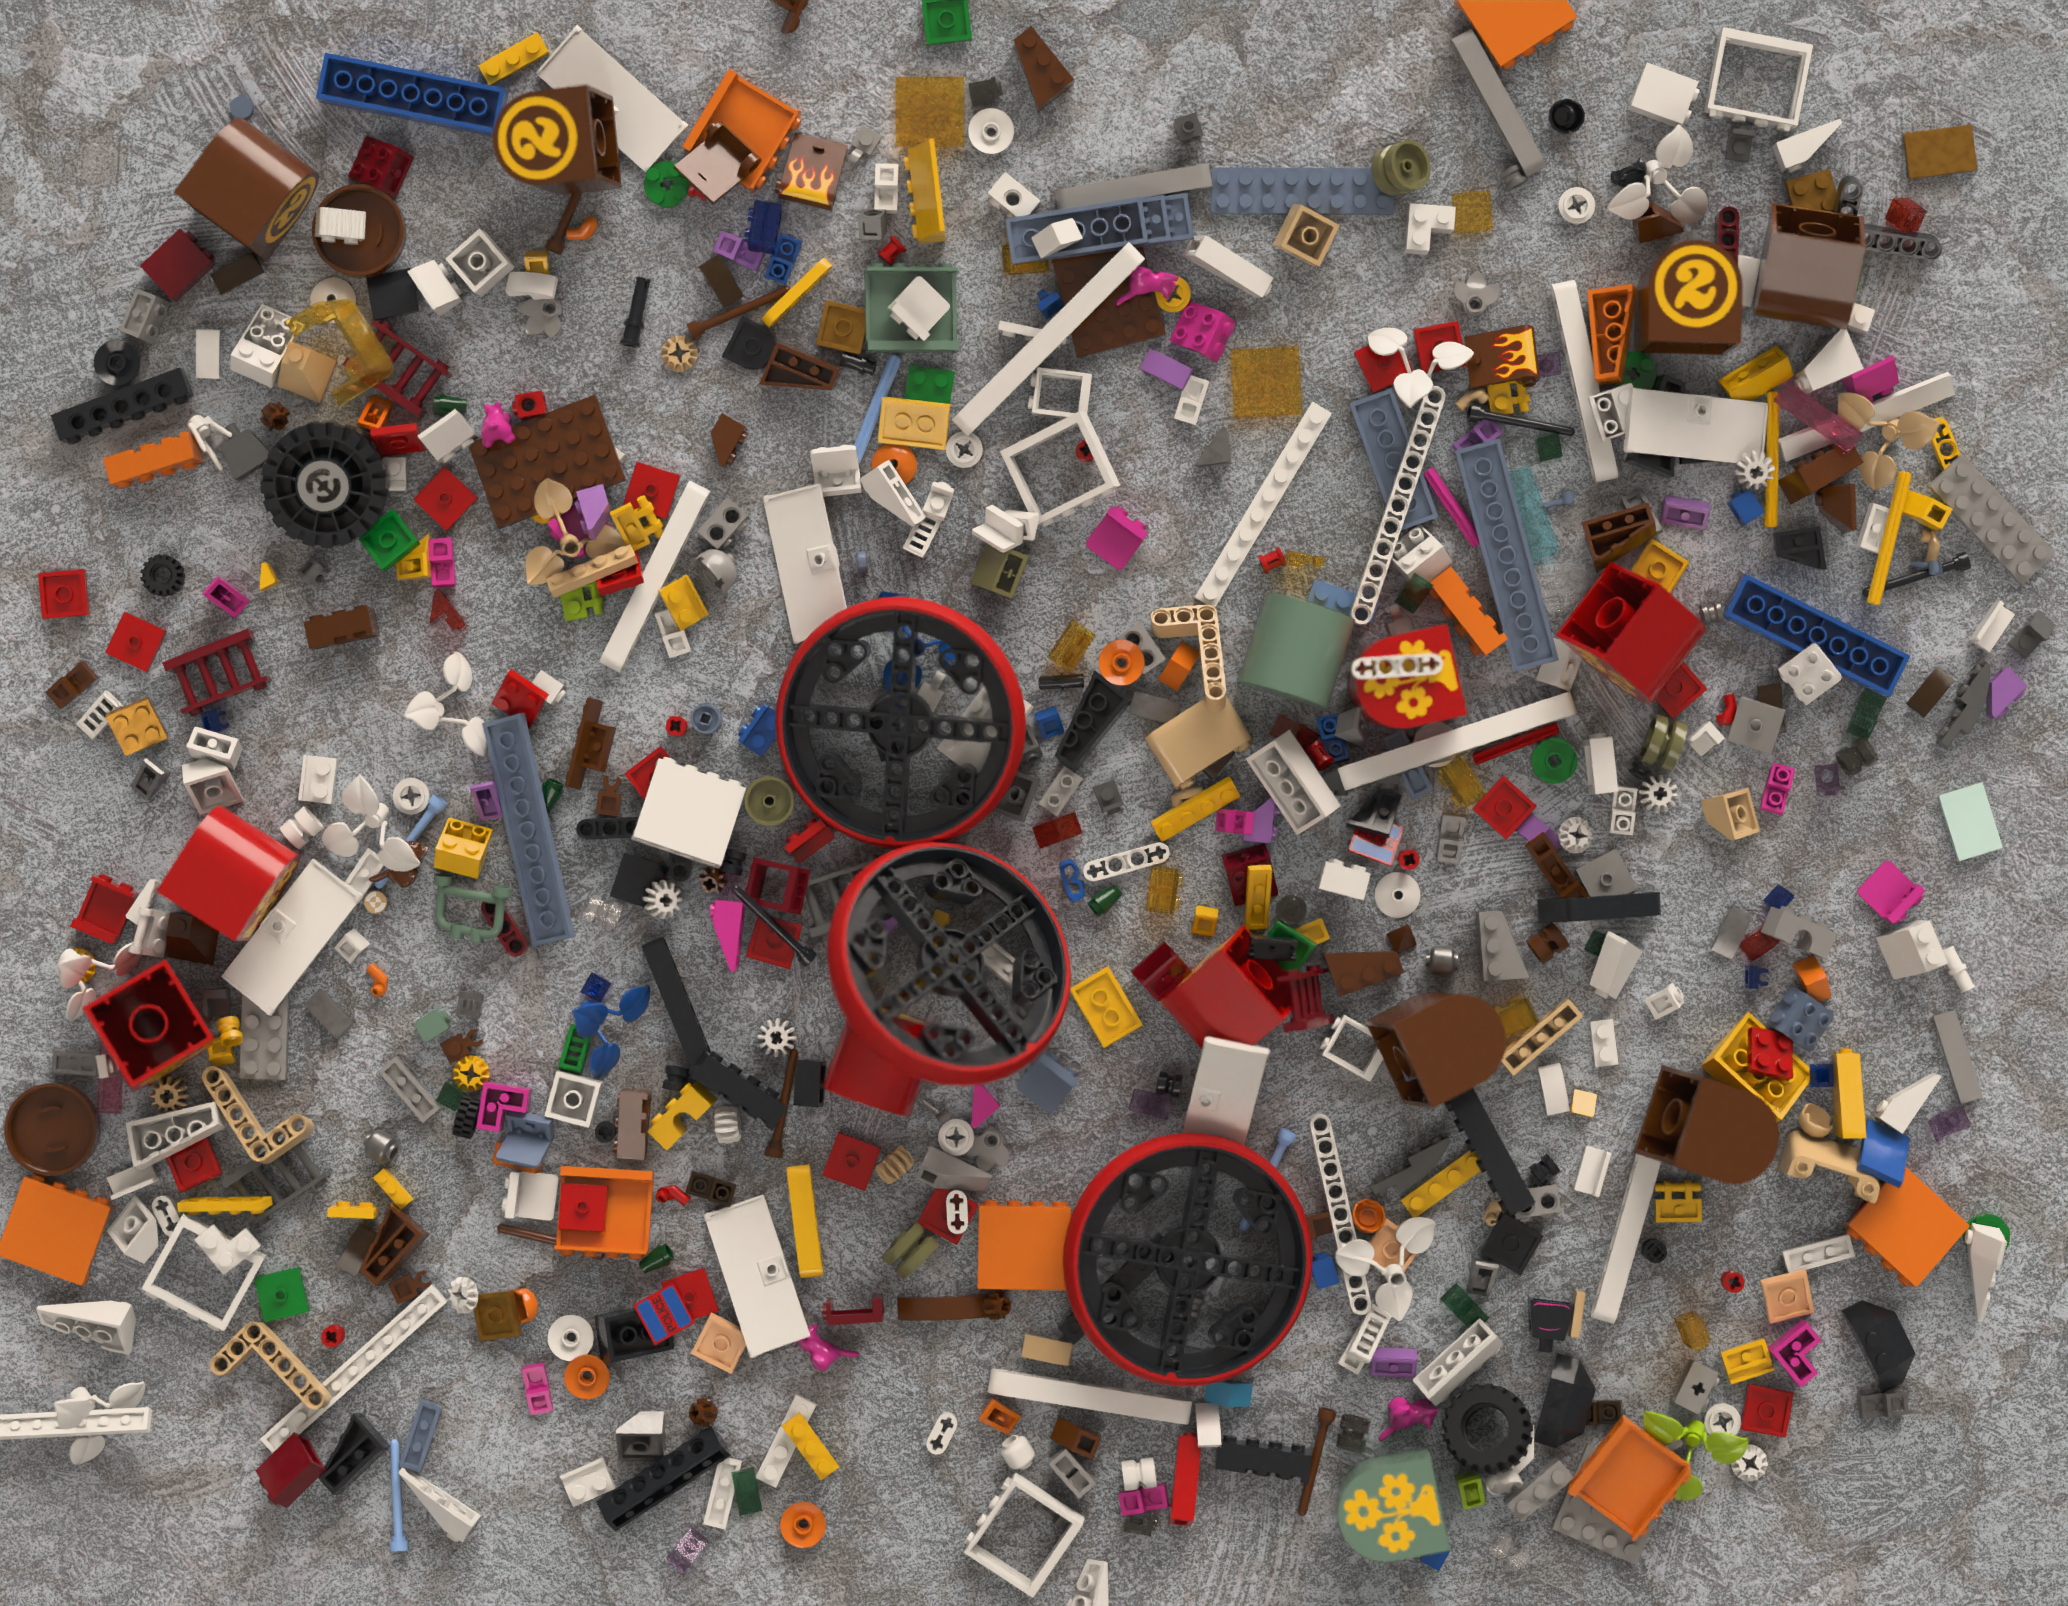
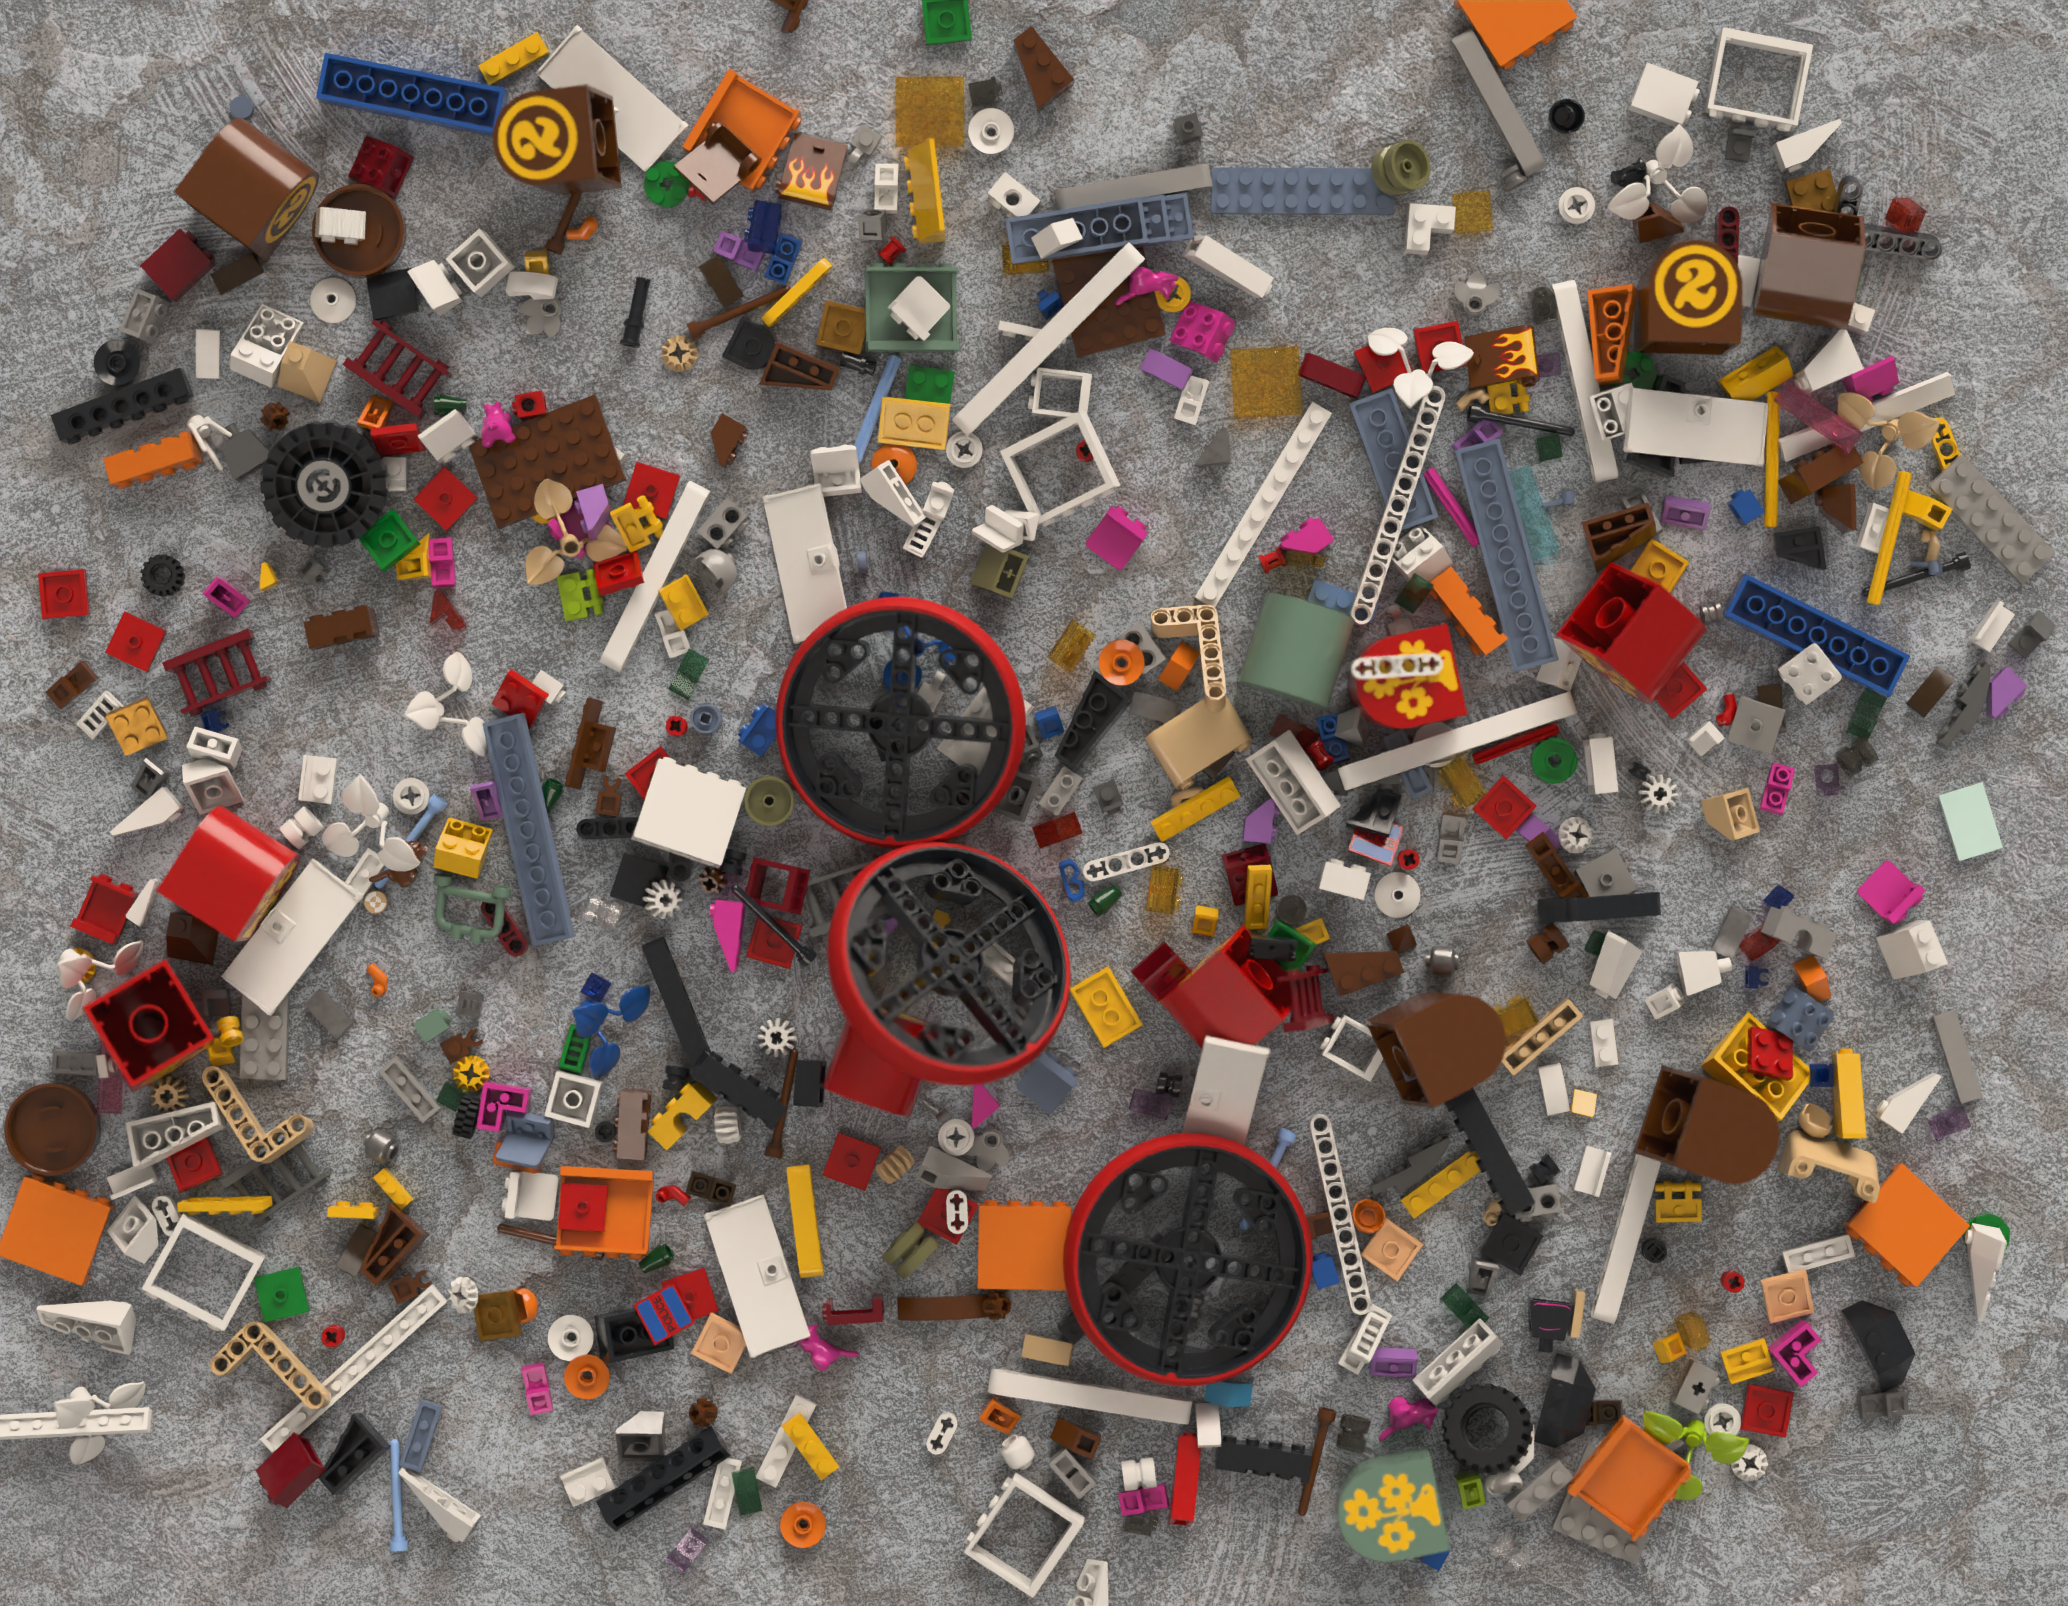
(151, 933): white plate -> none
(153, 812): none -> white slope
(227, 1253): white plate -> none
(352, 945): white slope -> none
(371, 360): clear yellow windscreen -> none
(592, 570): tan plate -> none
(688, 674): none -> clear green slope
(810, 841): red bracket -> none
(1061, 681): black axle -> none
(1234, 821): dark pink slope -> none
(1306, 235): tan brick -> none
(1309, 540): none -> dark pink slope
(1331, 375): none -> dark red beam
(1396, 1295): white plant -> none
(1497, 949): light grey wedge -> none
(1543, 305): none -> clear smoke bracket
(1623, 810): white slope -> none
(1663, 742): olive wheel -> none
(1669, 1348): none -> yellow slope
(1700, 970): none -> white torso
(1757, 477): white gear -> none
(1883, 1153): blue tile -> none
(1939, 152): pearl gold tile -> none
(1958, 970): white pin -> none

